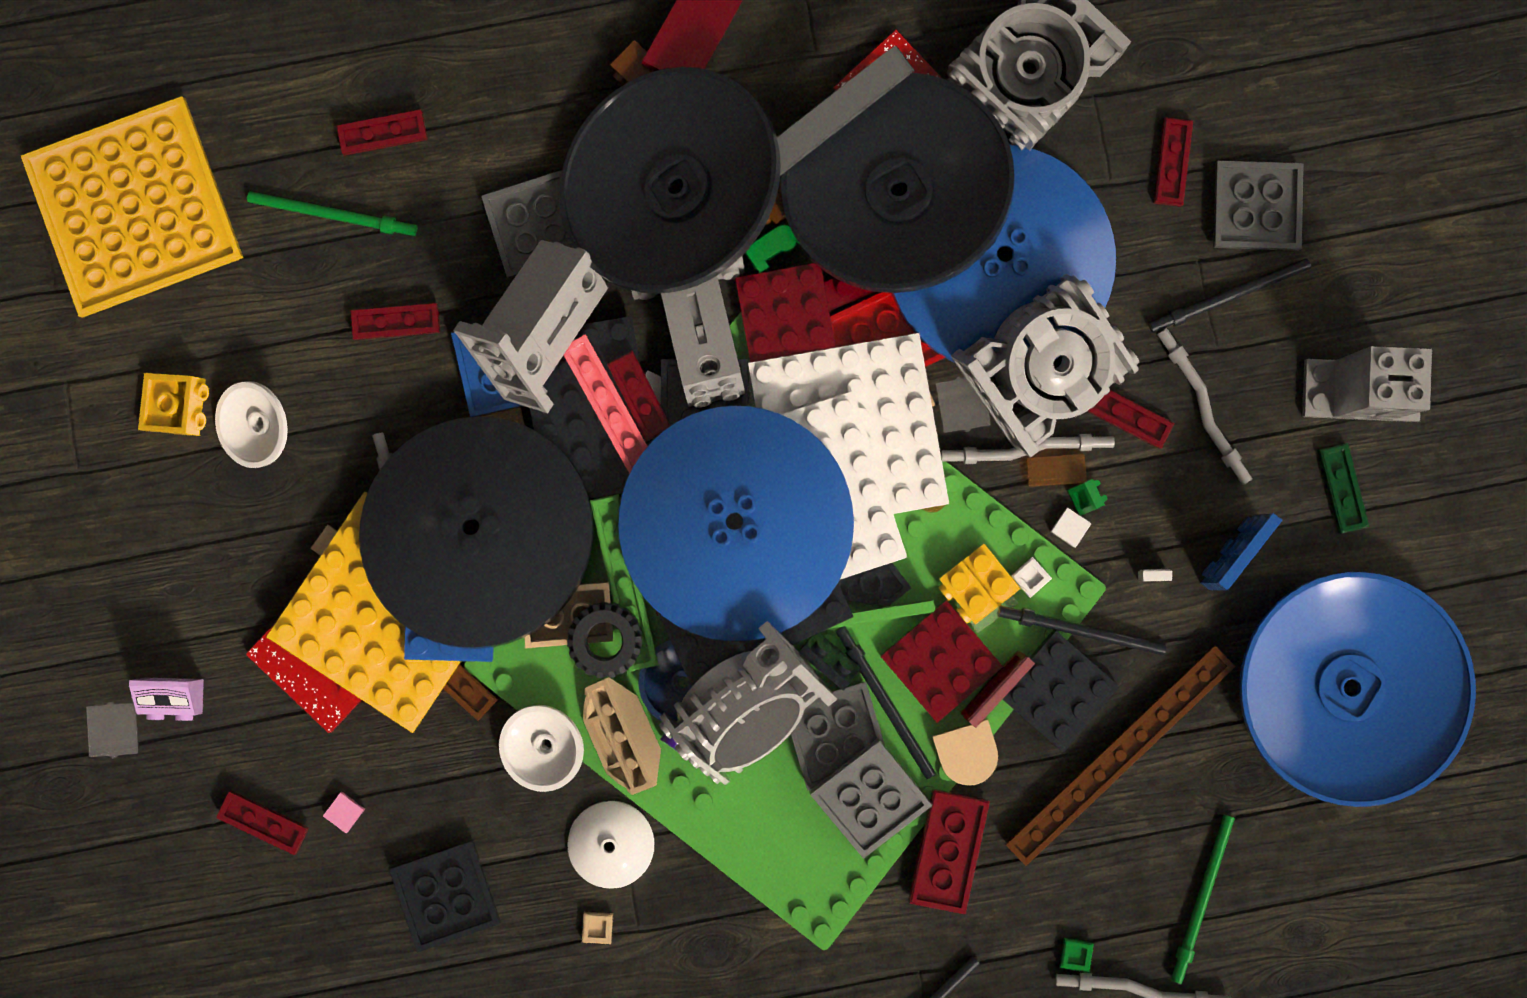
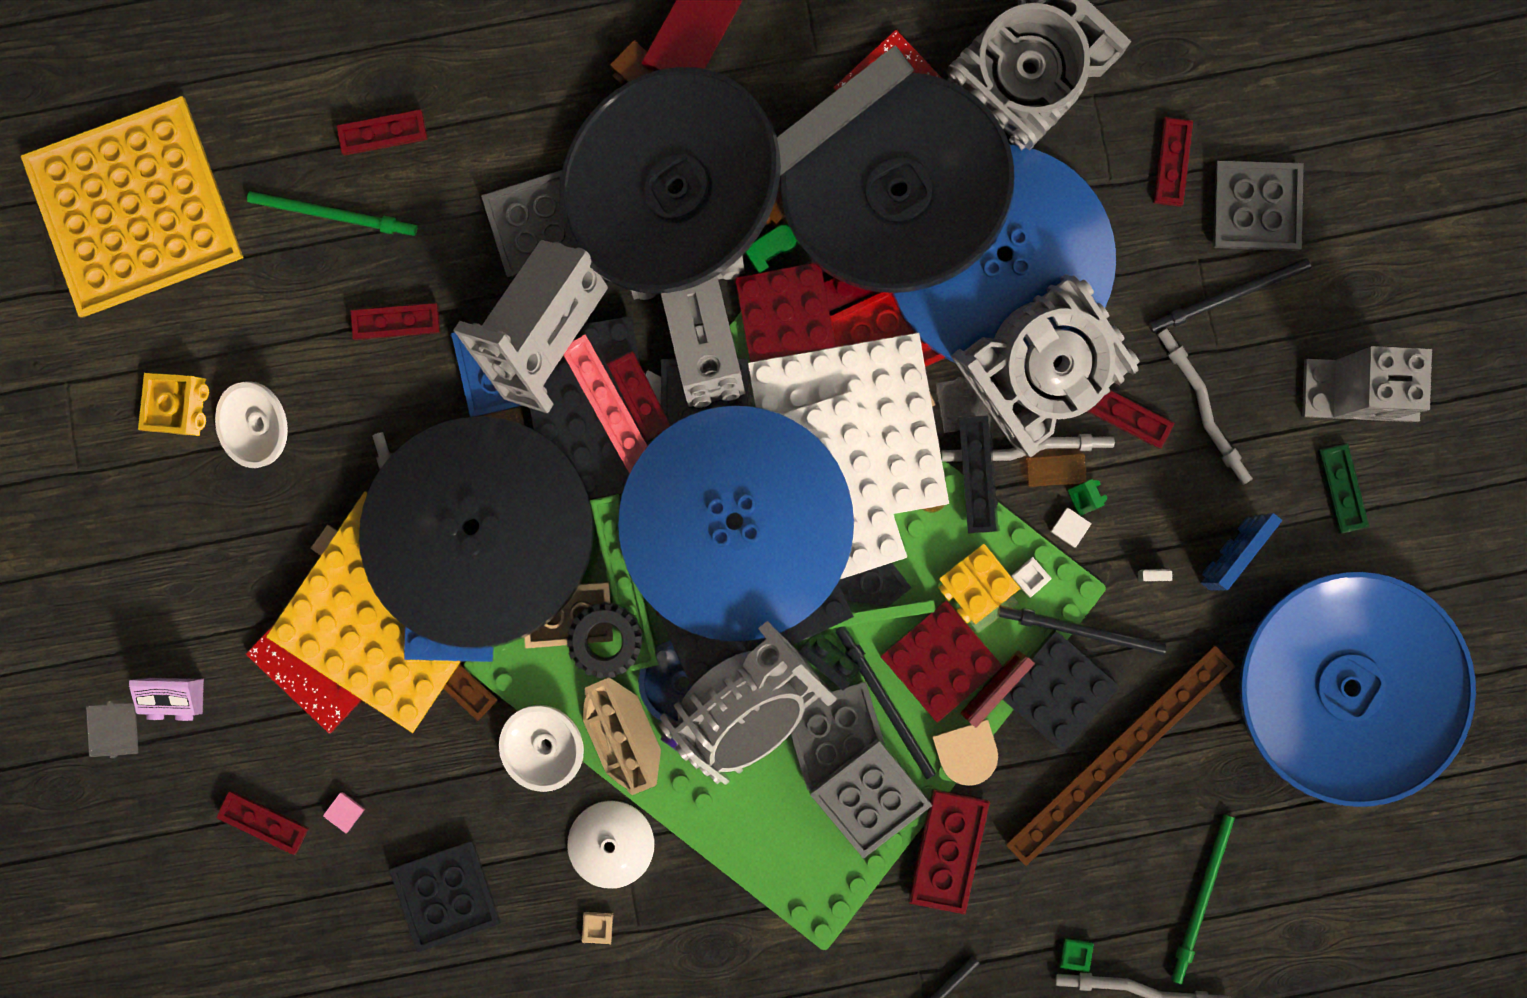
(979, 474): none -> black hinge

